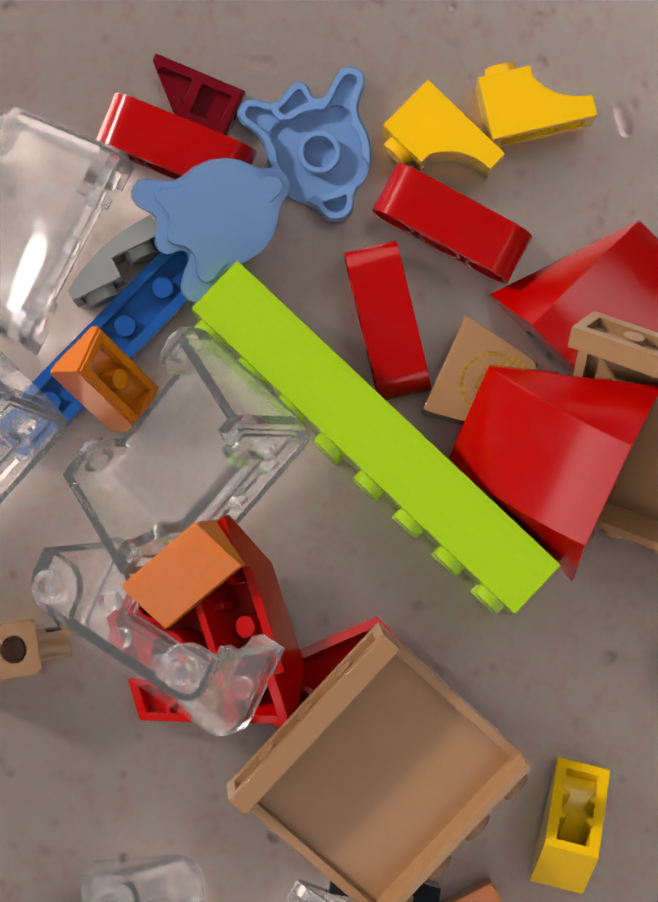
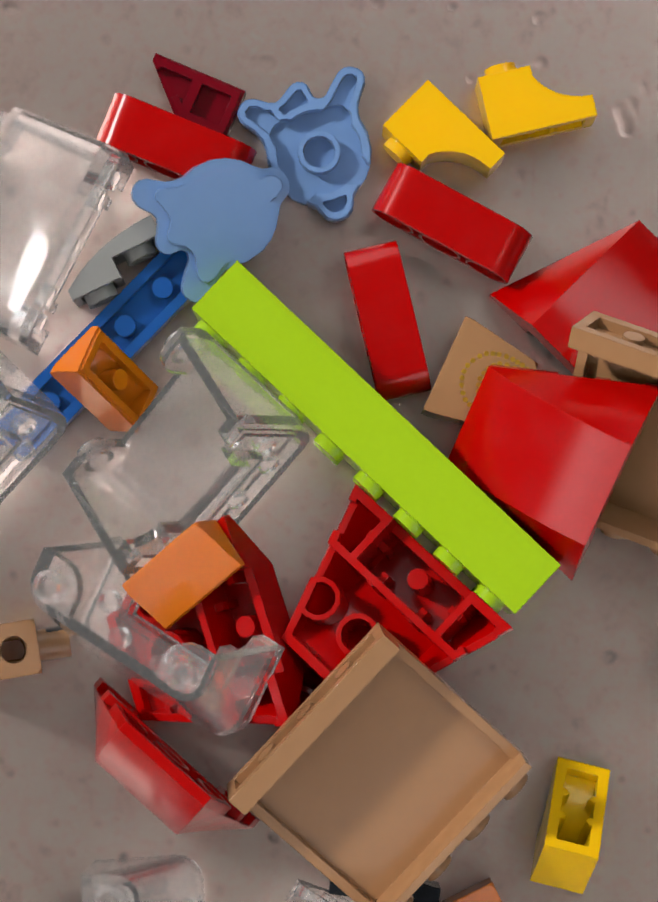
(157, 772): none -> red wedge
(389, 578): none -> red wedge

